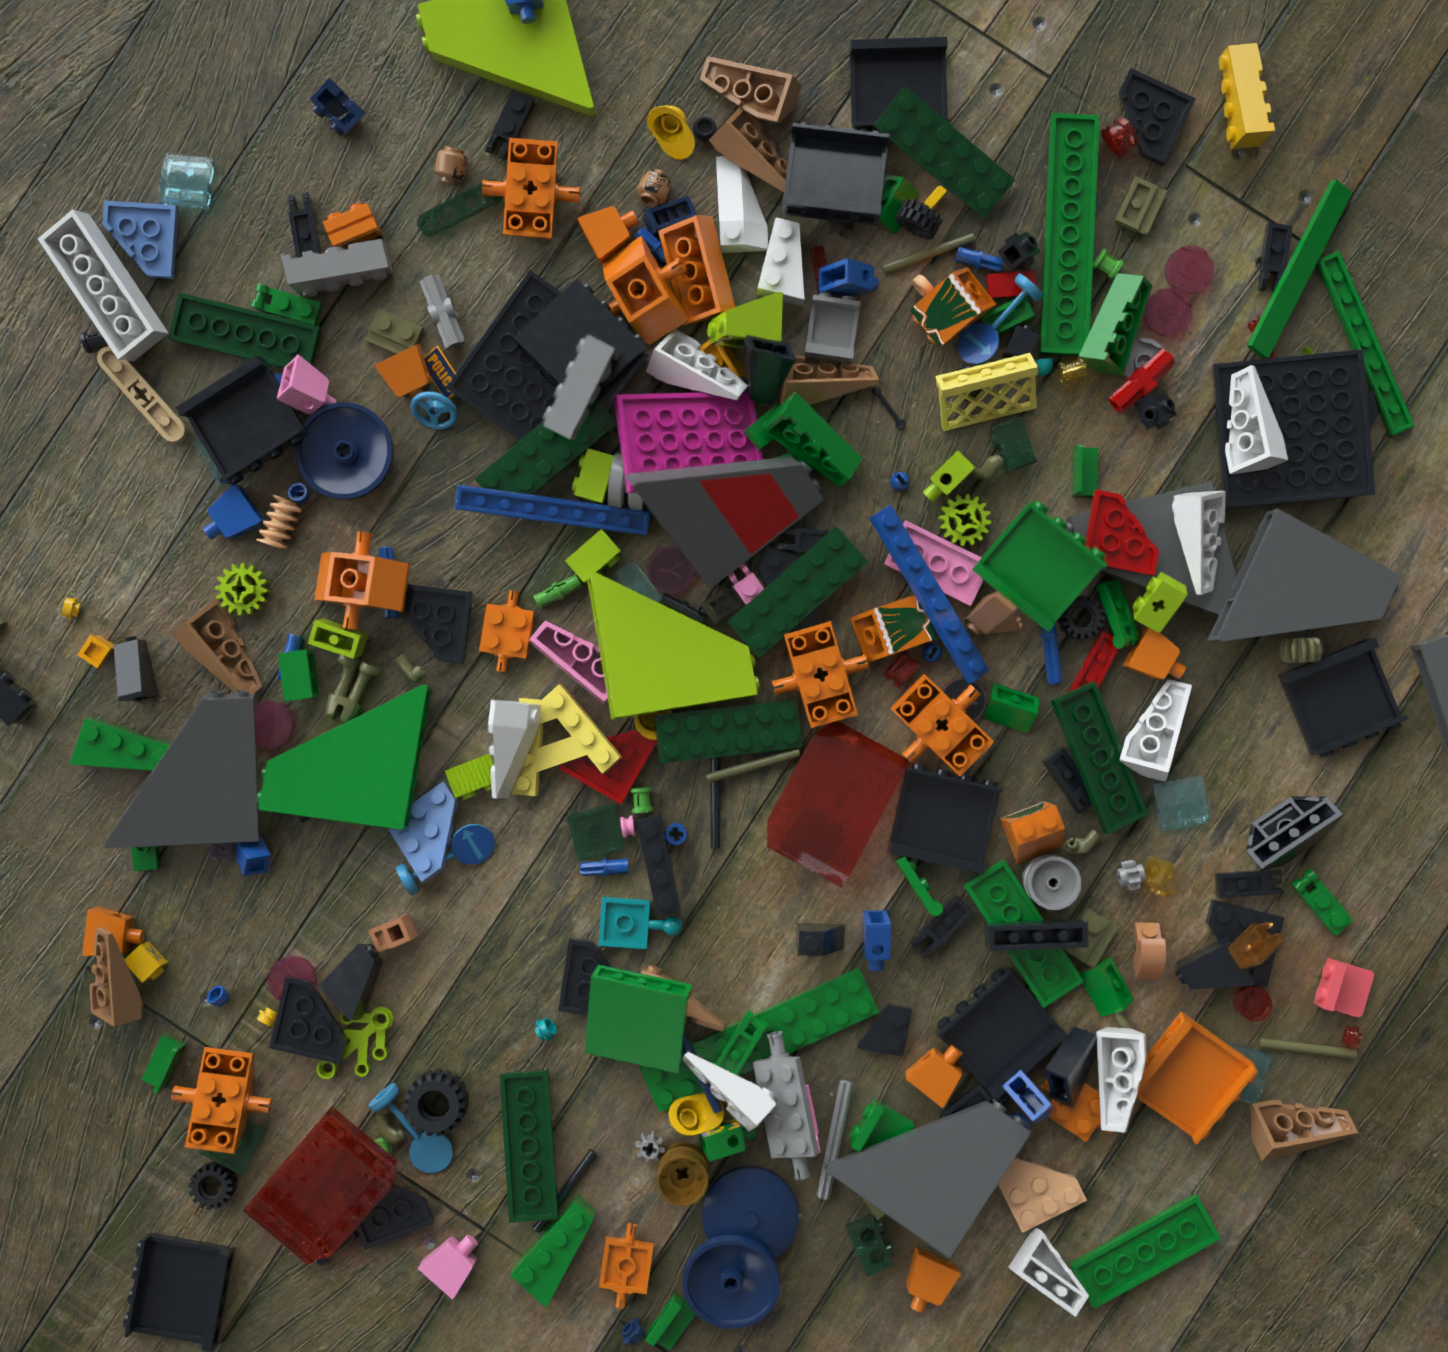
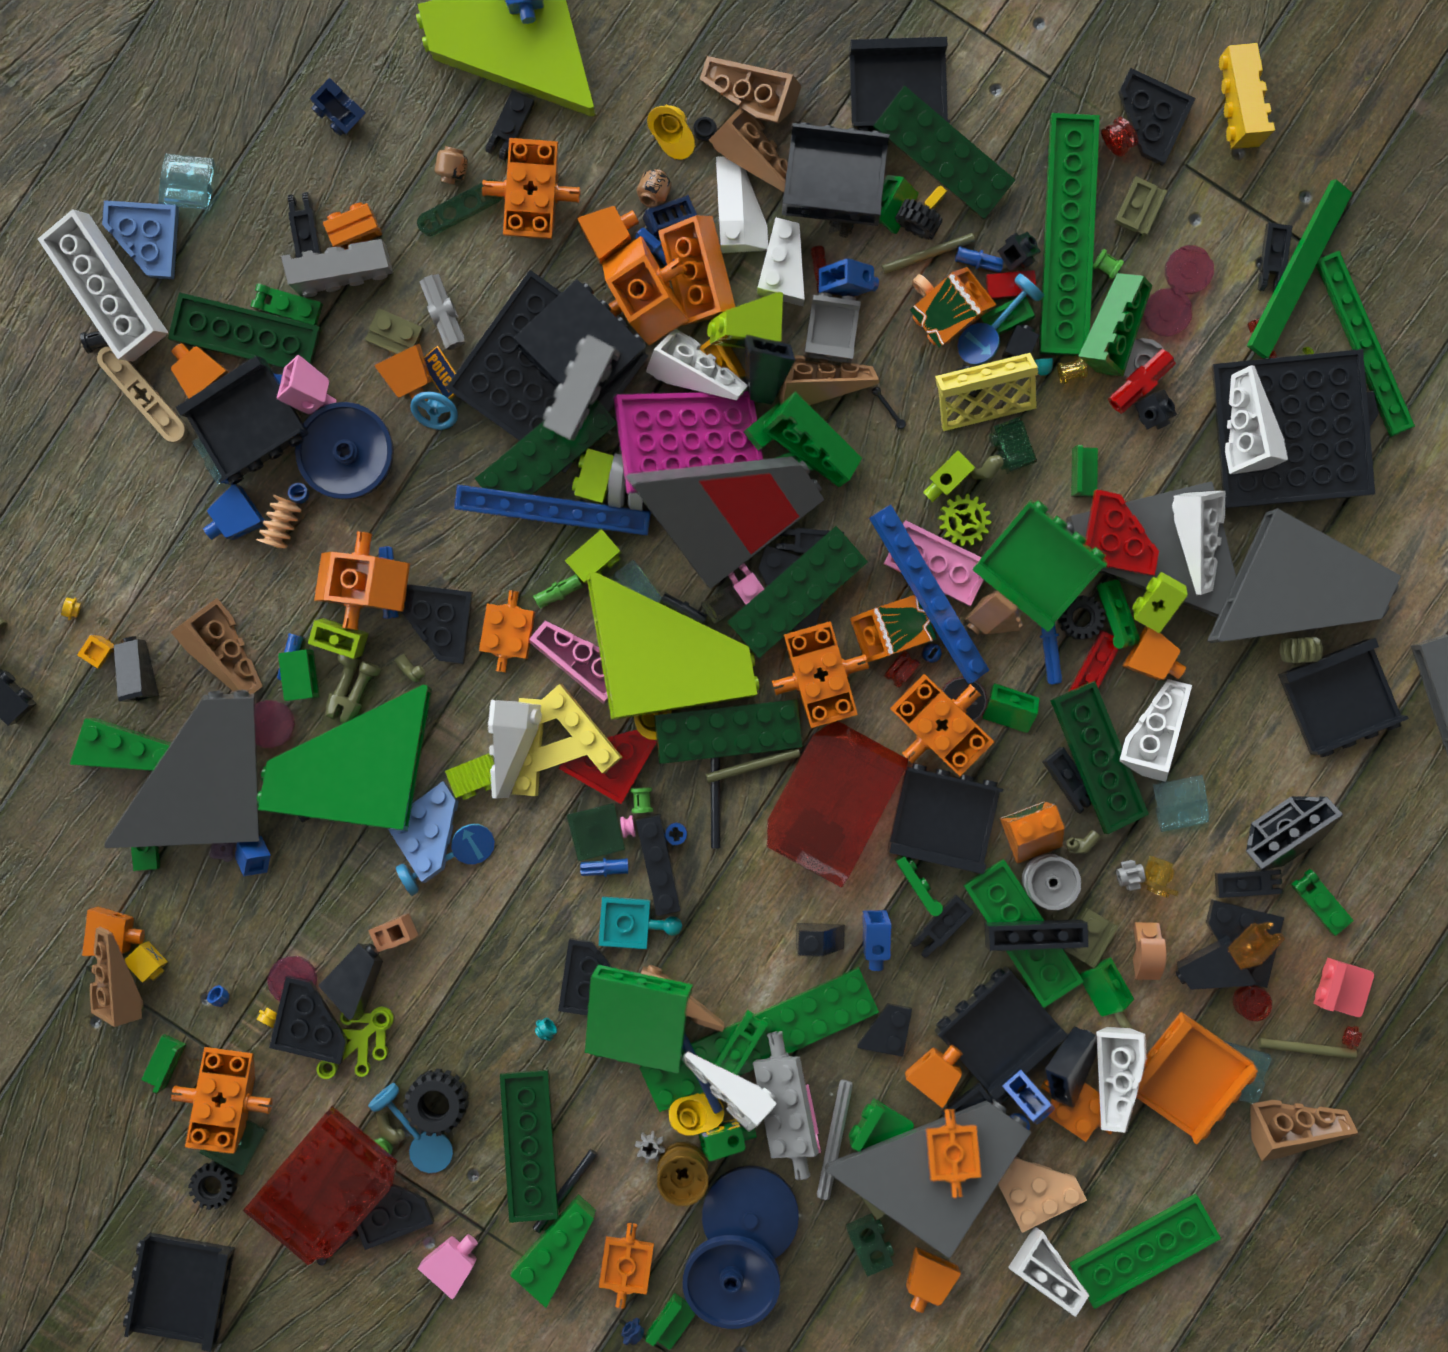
(195, 369): none -> orange torso
(242, 598): lime gear -> none
(669, 570): clear pink tile -> none
(896, 483): blue hinge -> none
(953, 1153): none -> orange plate

